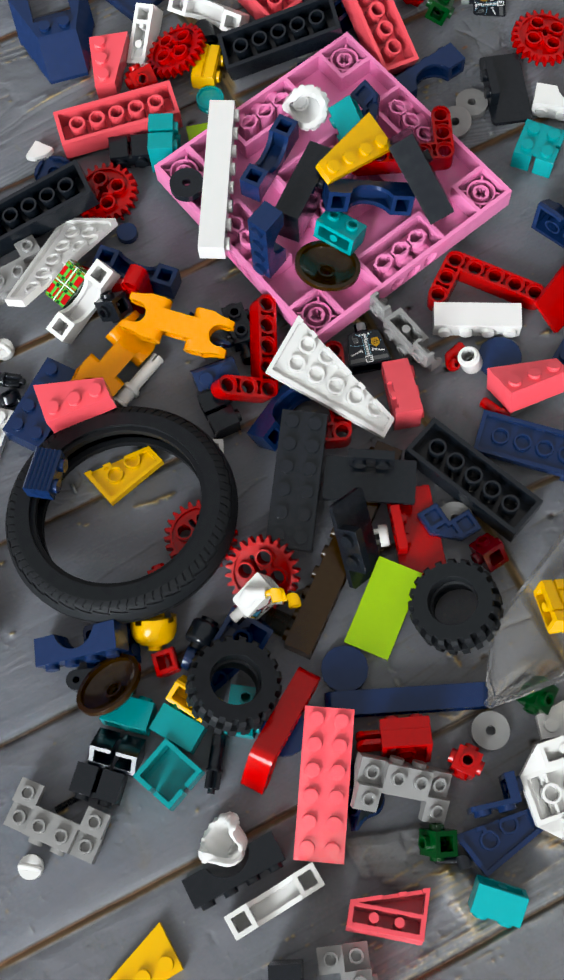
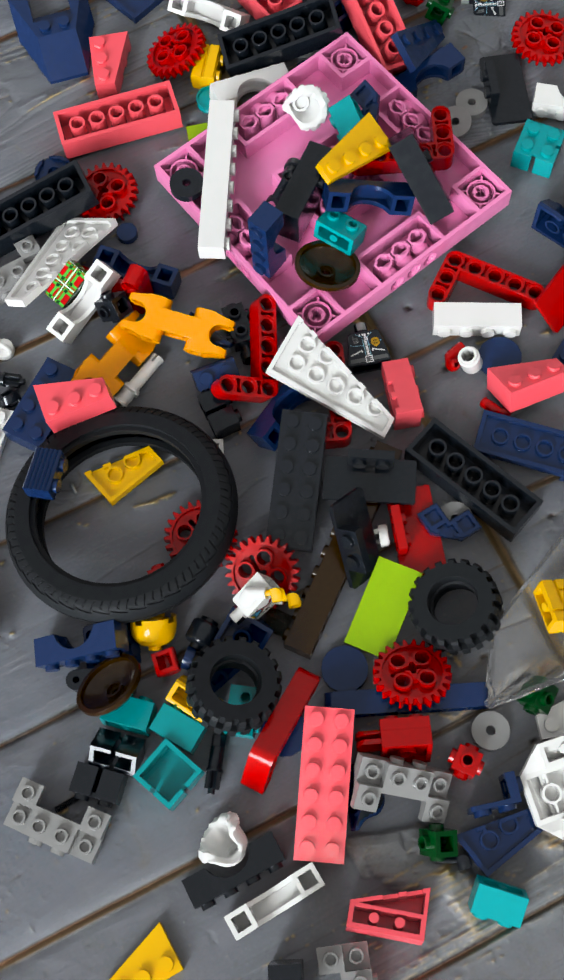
(31, 867): white tile -> none
(39, 151): white tile -> none
(120, 151): black piece -> none
(144, 32): white slope -> none
(146, 75): red brick -> none
(164, 137): teal piece -> none
(208, 30): black brick -> none
(253, 81): none -> white arch
(280, 142): dark blue arch -> none
(287, 173): none -> black brick
(404, 333): light grey bracket -> none
(411, 667): none -> red gear
(418, 43): none -> dark blue wing
(488, 552): dark red brick -> none

